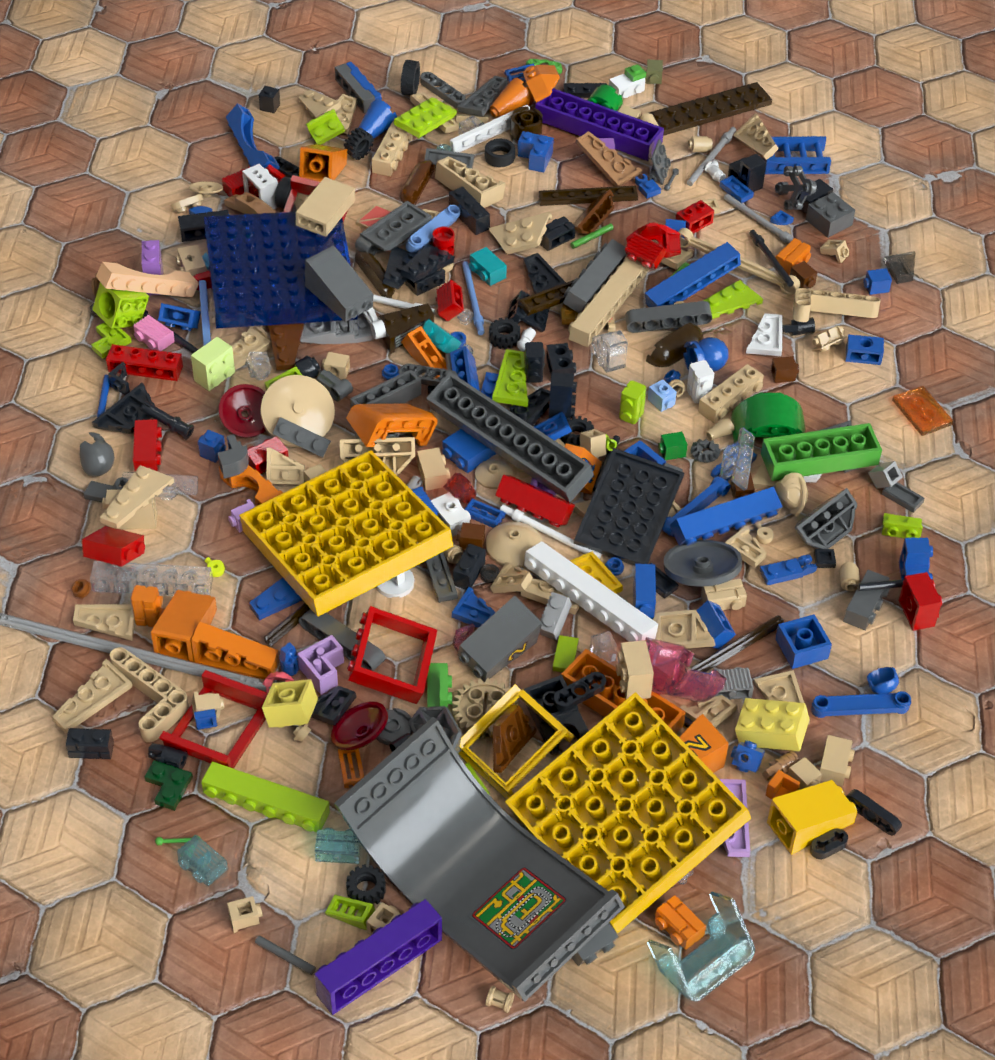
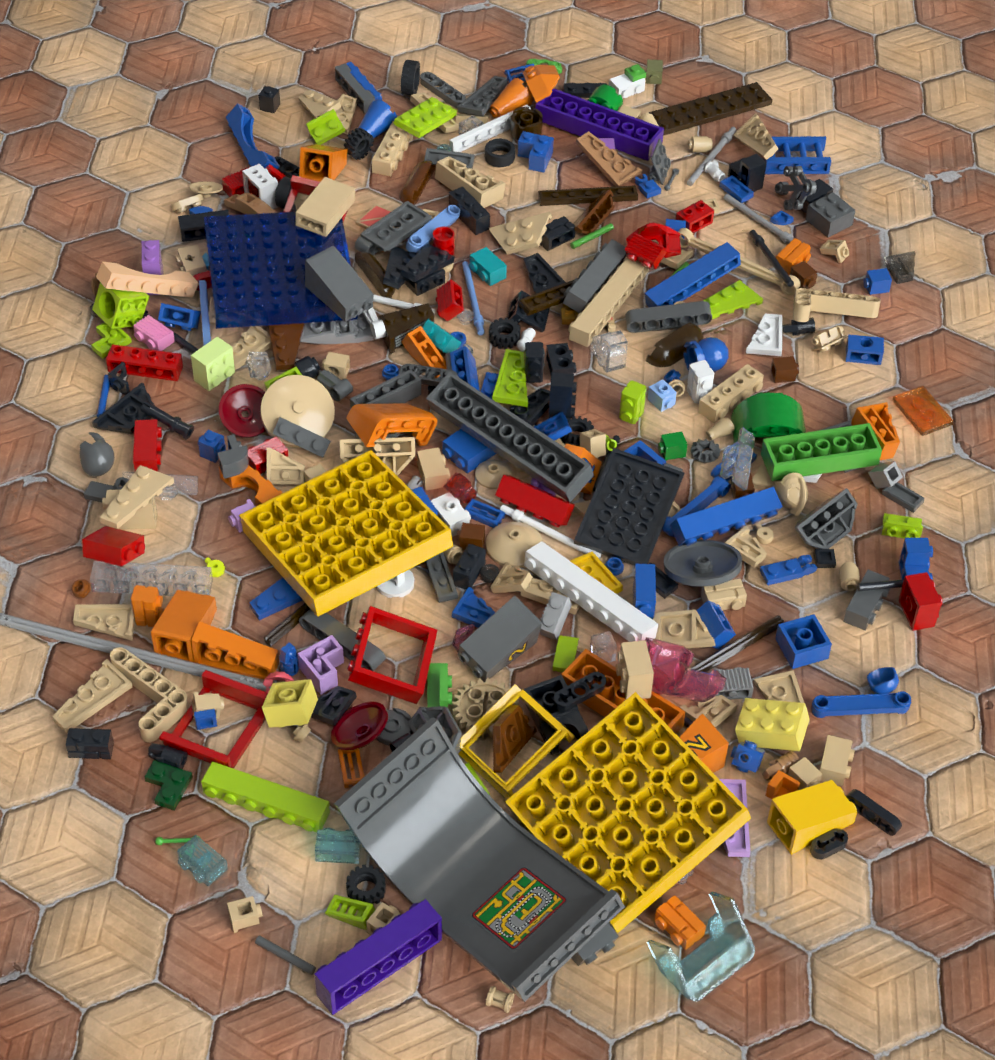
(882, 426): none -> orange wedge

